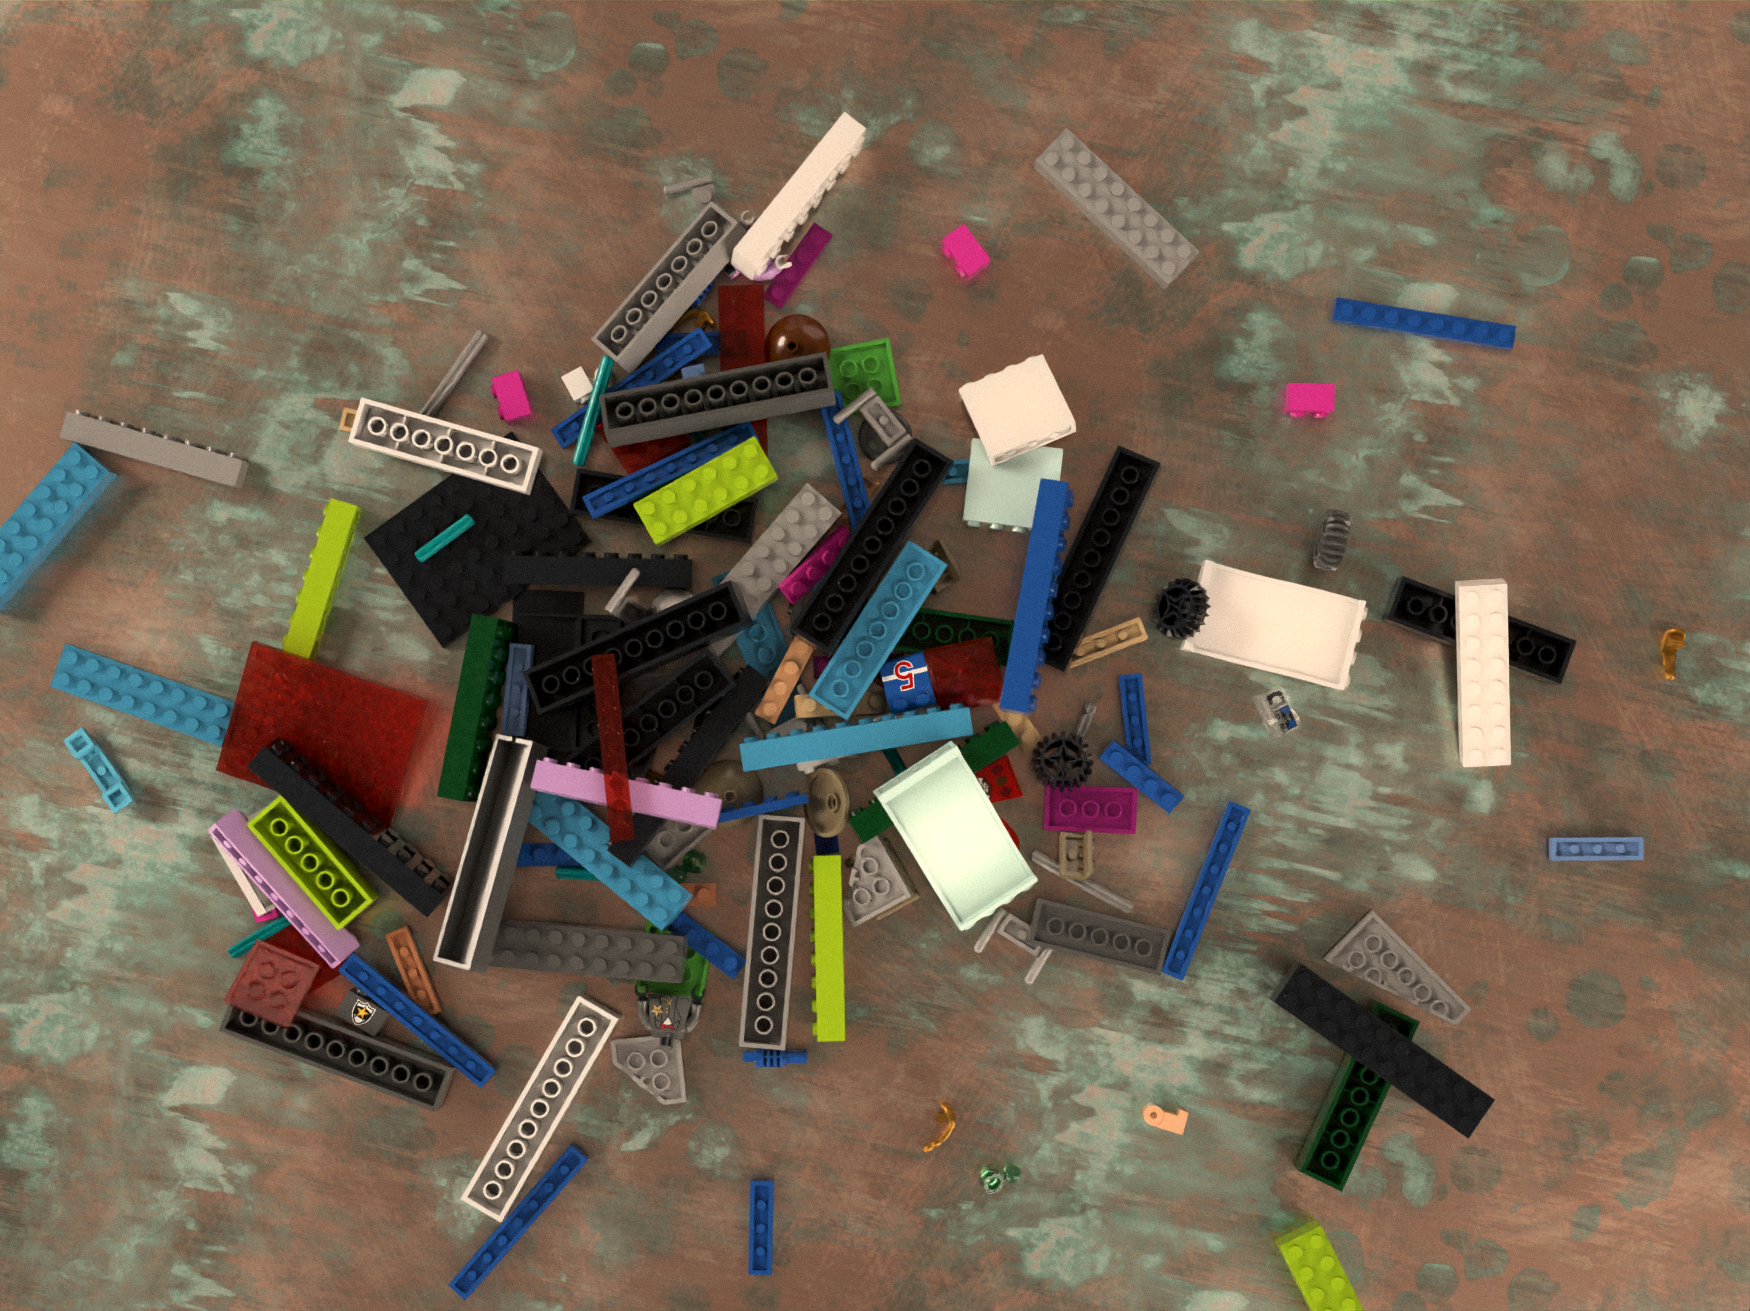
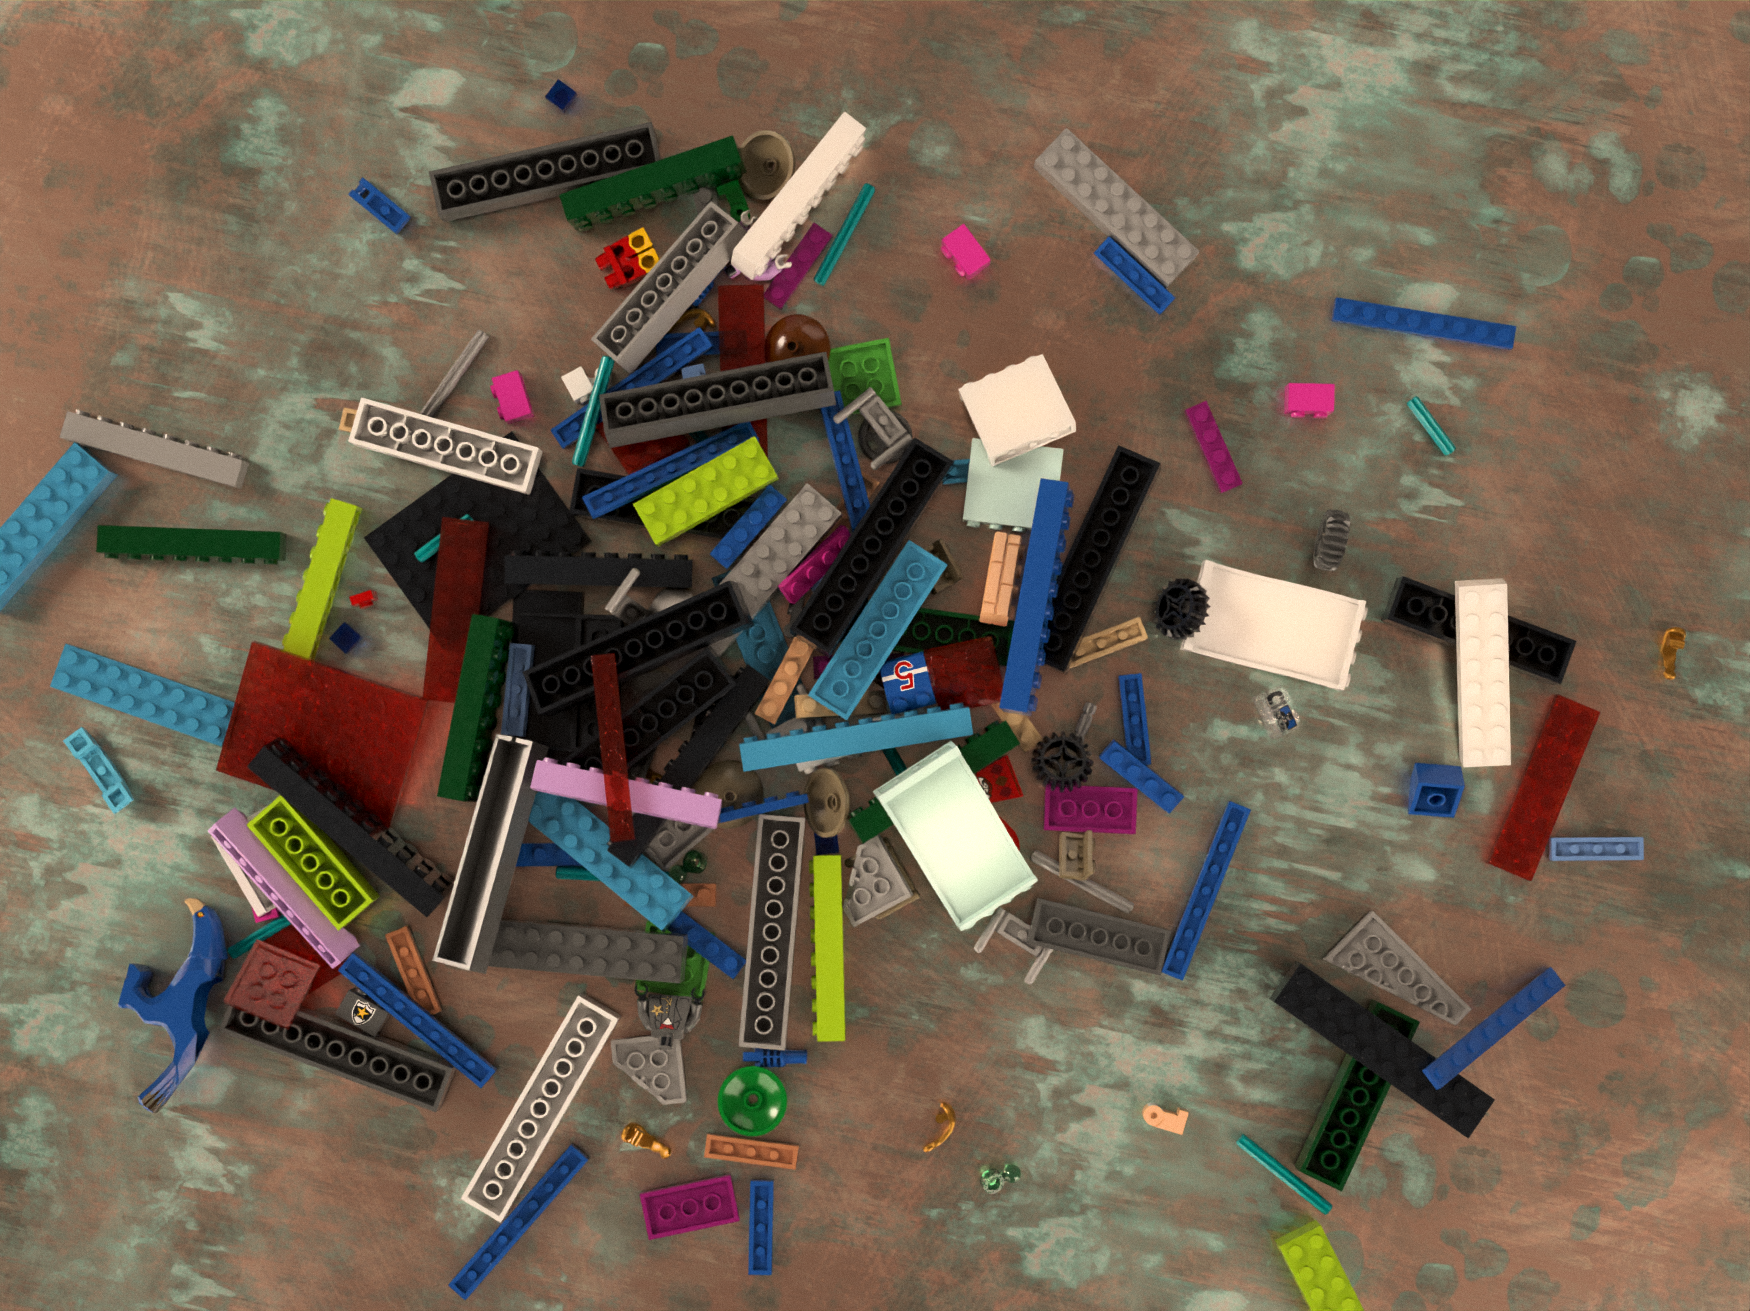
(182, 1004): none -> blue animal
(191, 543): none -> dark green brick
(345, 638): none -> clear blue plate
(364, 599): none -> red plate
(380, 206): none -> blue plate
(454, 601): none -> clear red plate
(540, 171): none -> dark grey brick
(561, 95): none -> clear blue plate
(630, 258): none -> red hips
(637, 1135): none -> pearl gold piece
(653, 184): none -> dark green brick
(689, 1206): none -> magenta plate
(735, 198): none -> green leg
(748, 527): none -> blue plate
(751, 1151): none -> nougat plate
(752, 1117): none -> green dish
(759, 154): none -> dark tan dish
(844, 234): none -> teal axle
(1001, 578): none -> light nougat brick
(1134, 275): none -> blue plate
(1213, 447): none -> magenta plate
(1284, 1174): none -> teal axle
(1431, 425): none -> teal axle
(1435, 790): none -> blue slope
(1493, 1028): none -> blue plate
(1543, 787): none -> clear red plate

